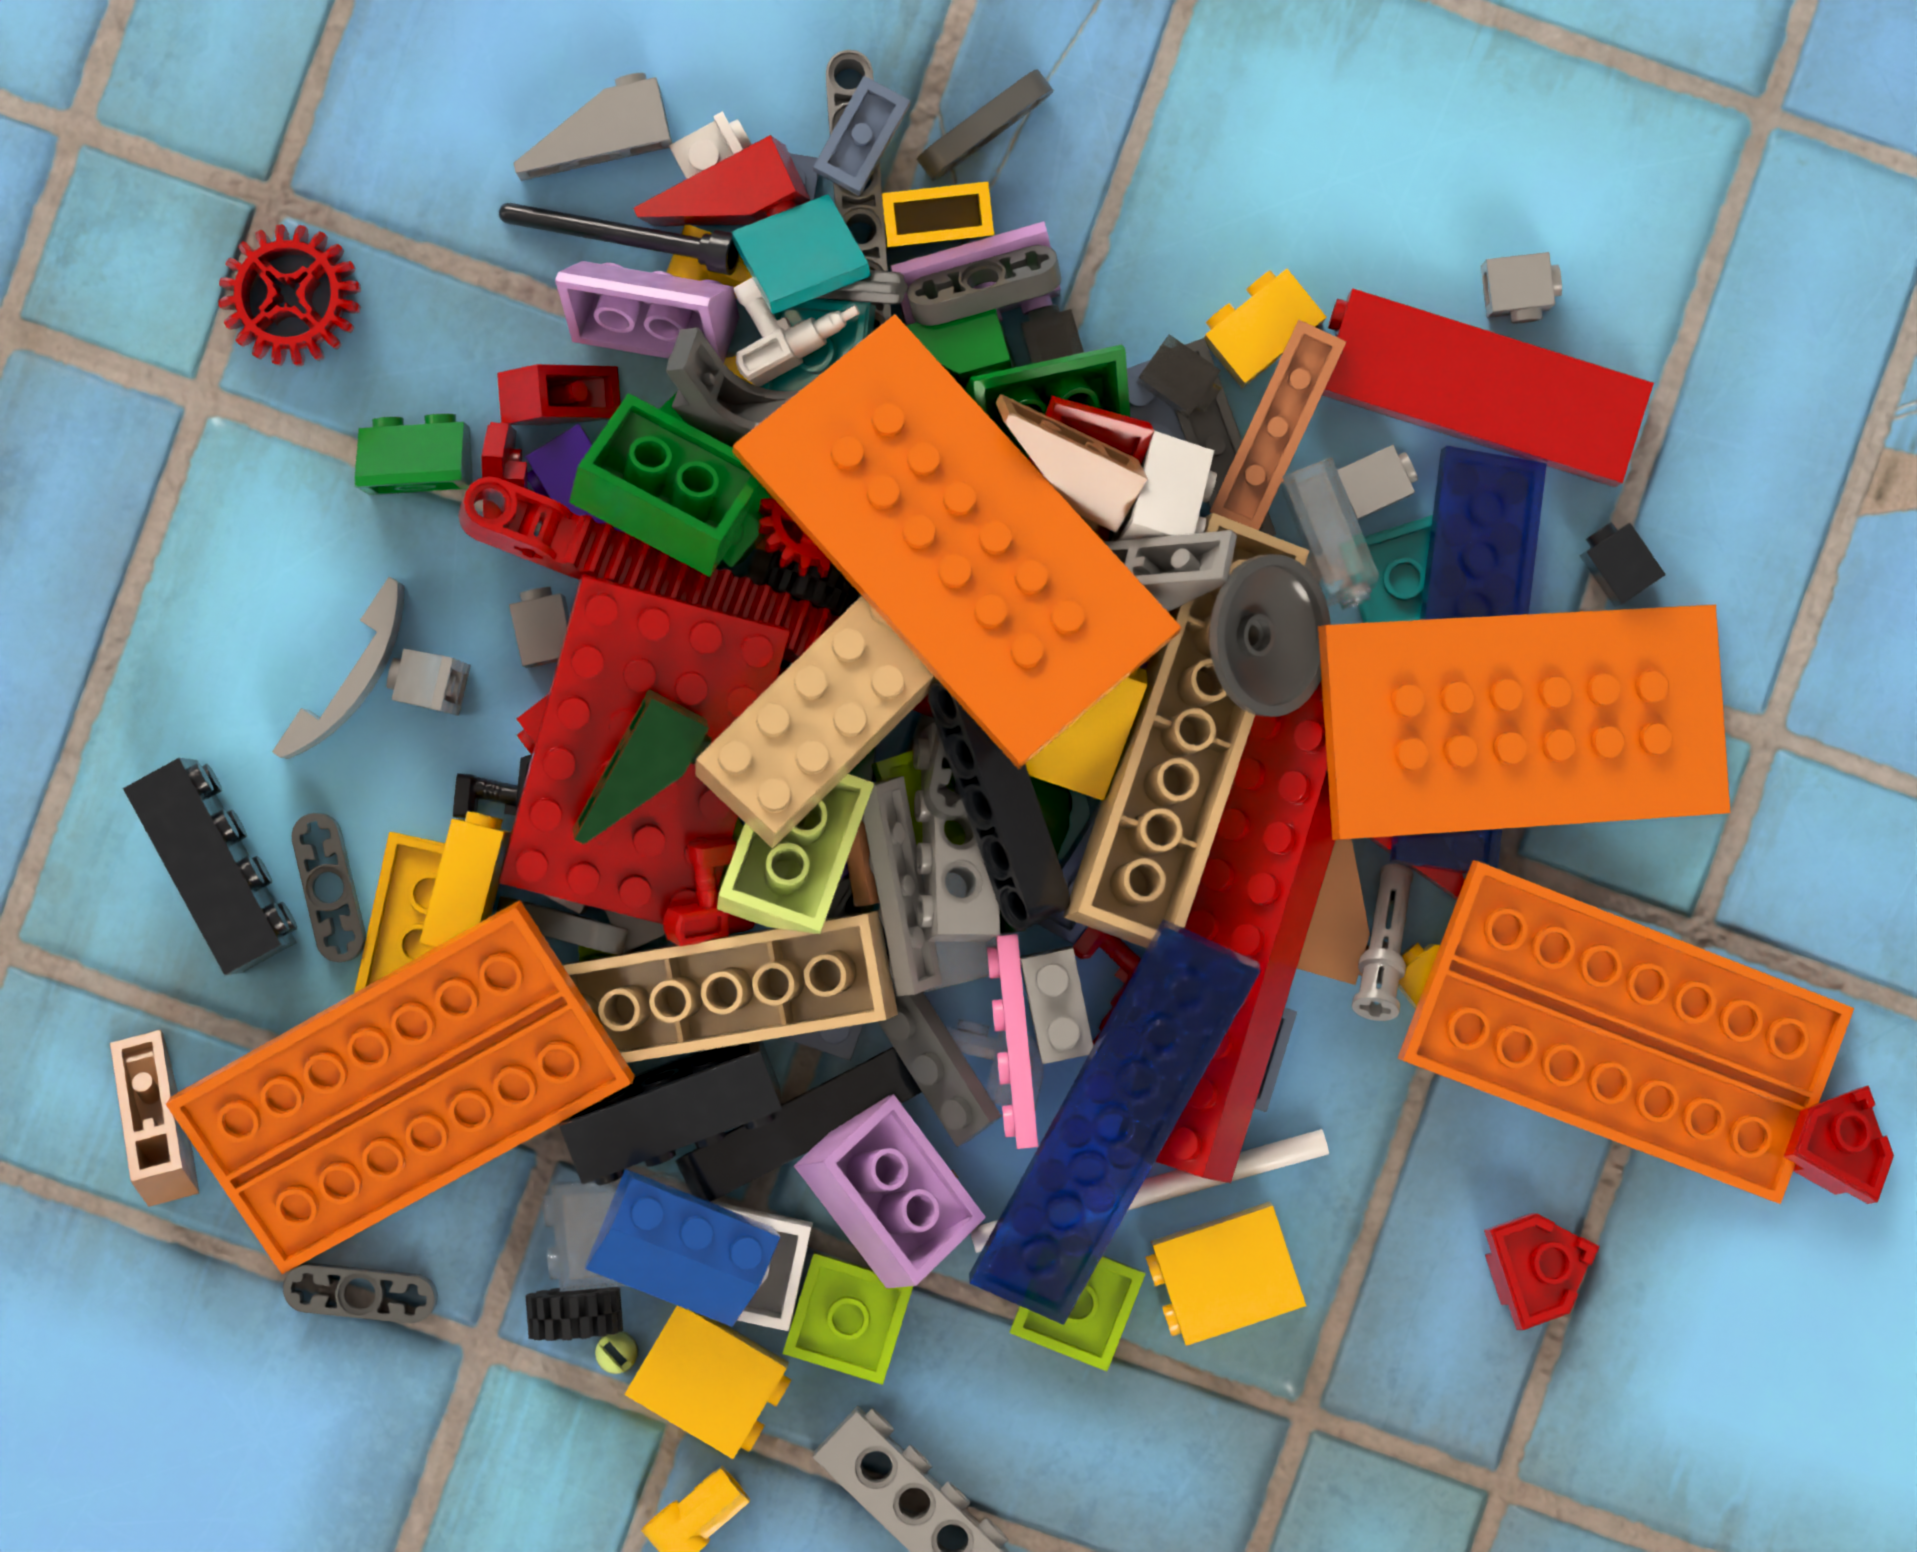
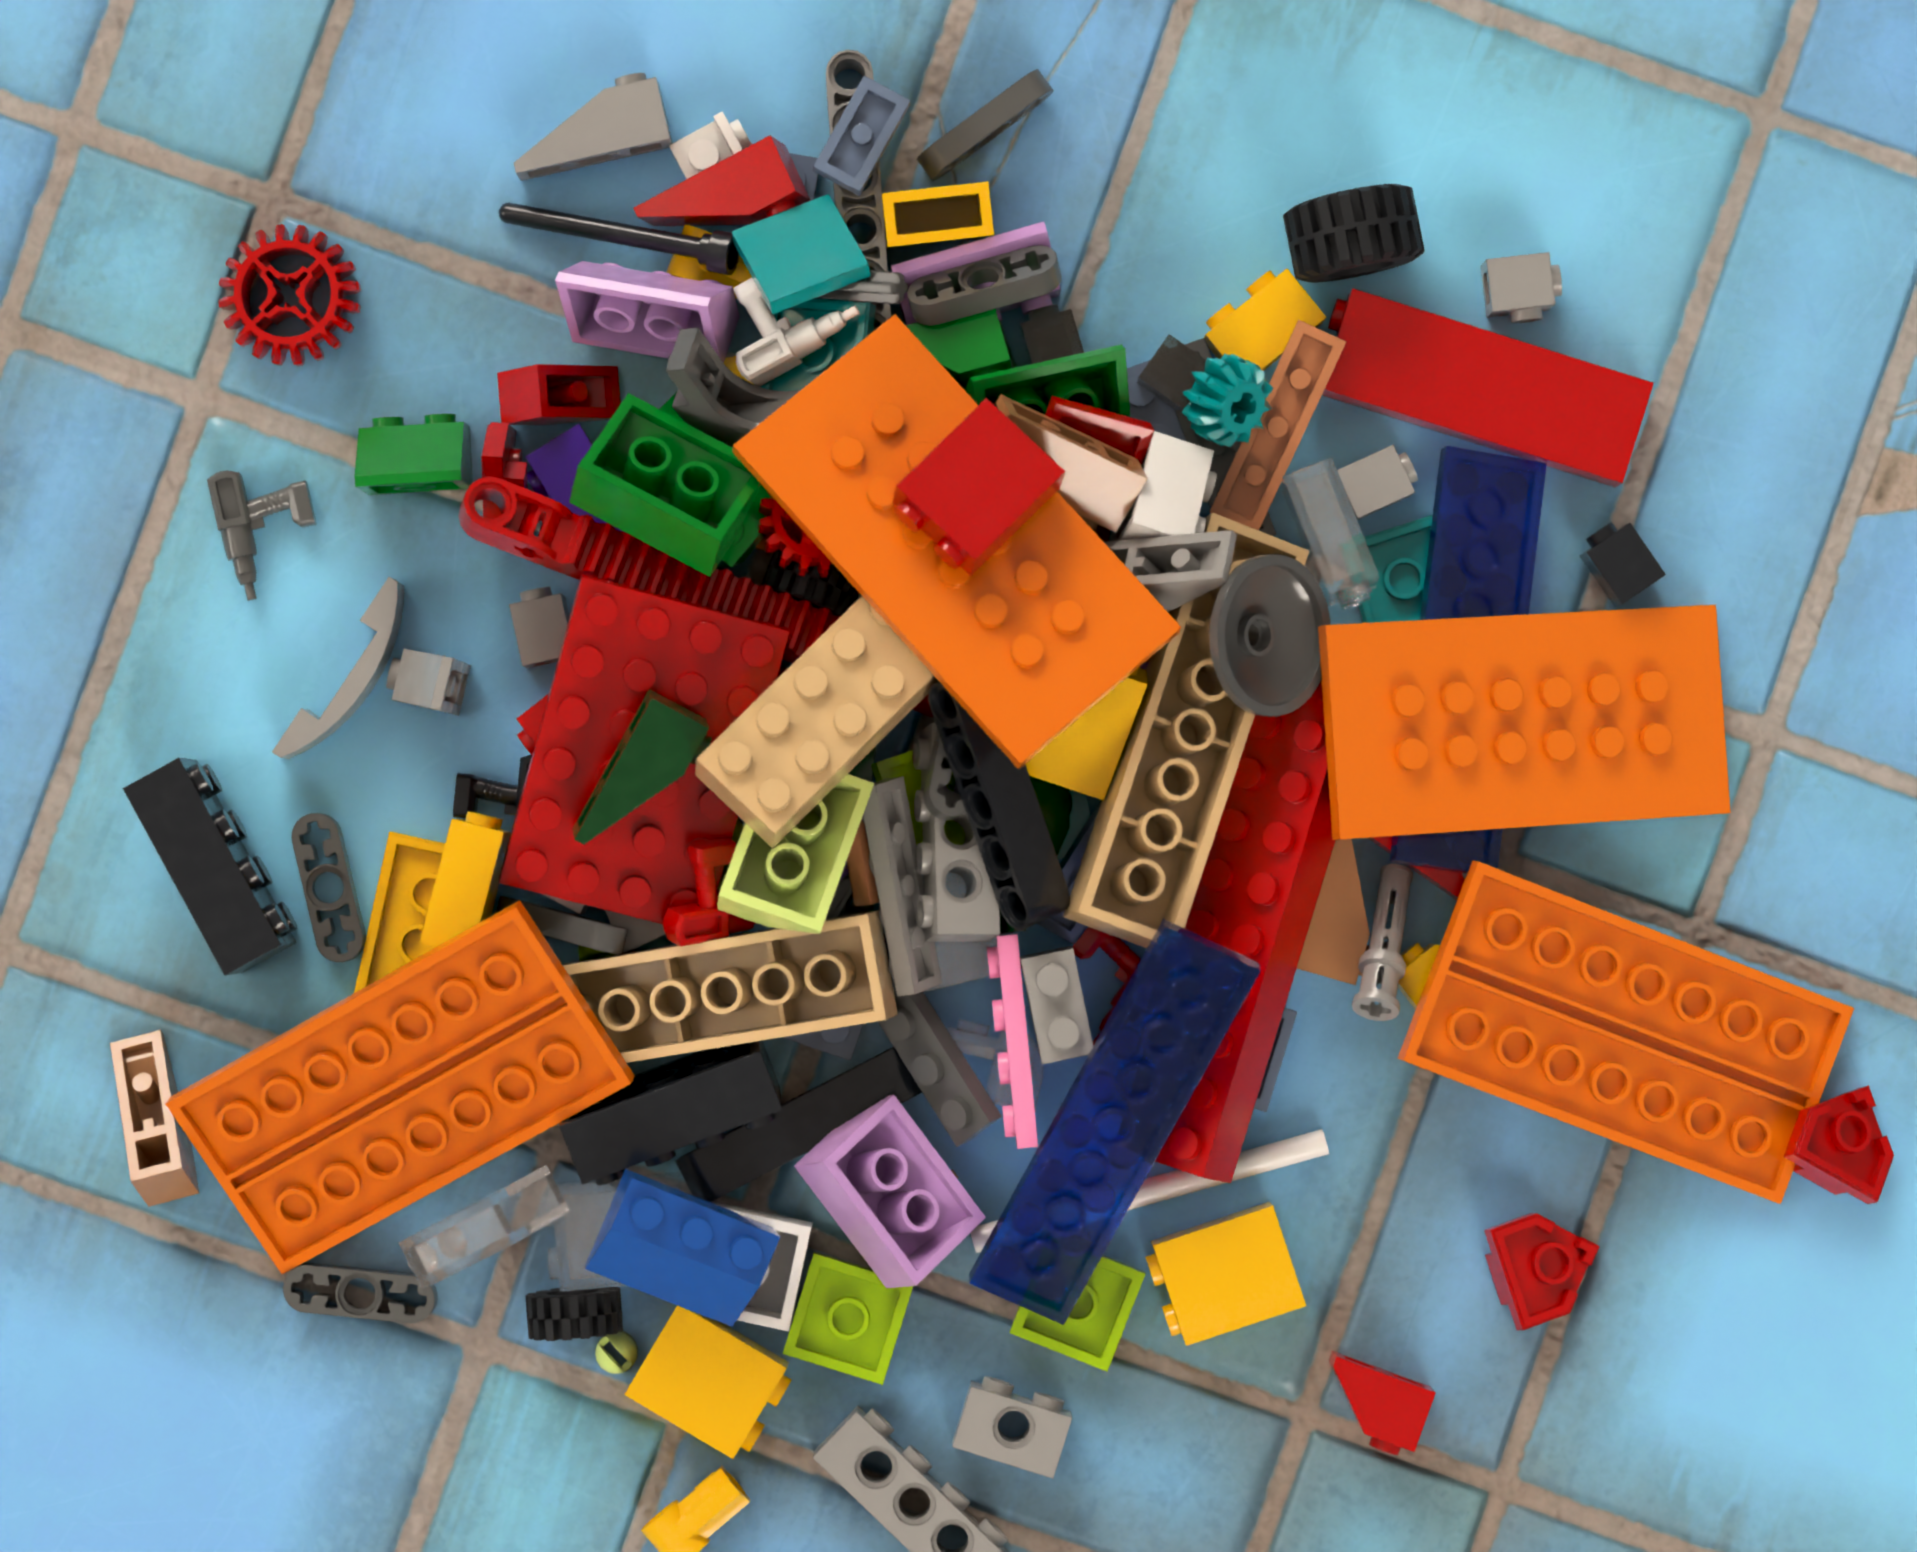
(239, 517): none -> dark grey piece
(484, 1227): none -> clear brick
(977, 488): none -> red brick
(1034, 1450): none -> light grey brick
(1227, 400): none -> teal gear
(1353, 233): none -> black tyre
(1384, 1403): none -> red slope

